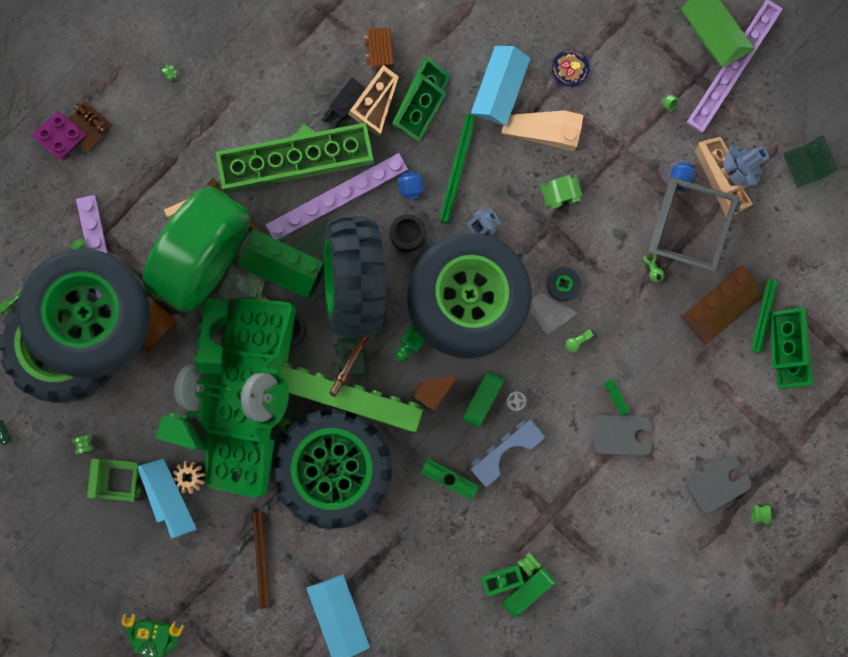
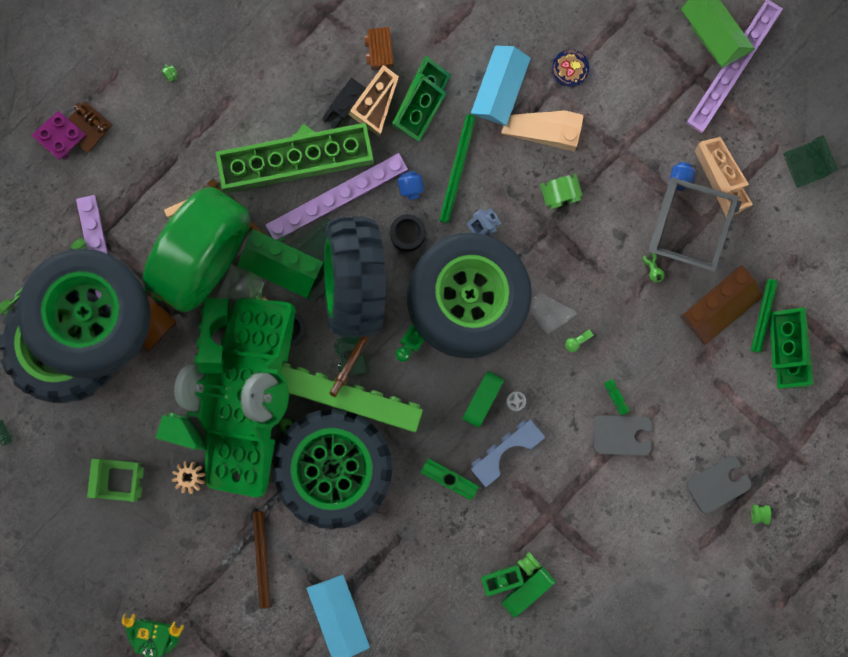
(83, 444): bright green wheel -> none
(165, 498): medium azure slope -> none
(433, 391): reddish brown slope -> none
(561, 293): black bush -> none
(670, 102): bright green hinge -> none
(746, 164): sand blue piece -> none

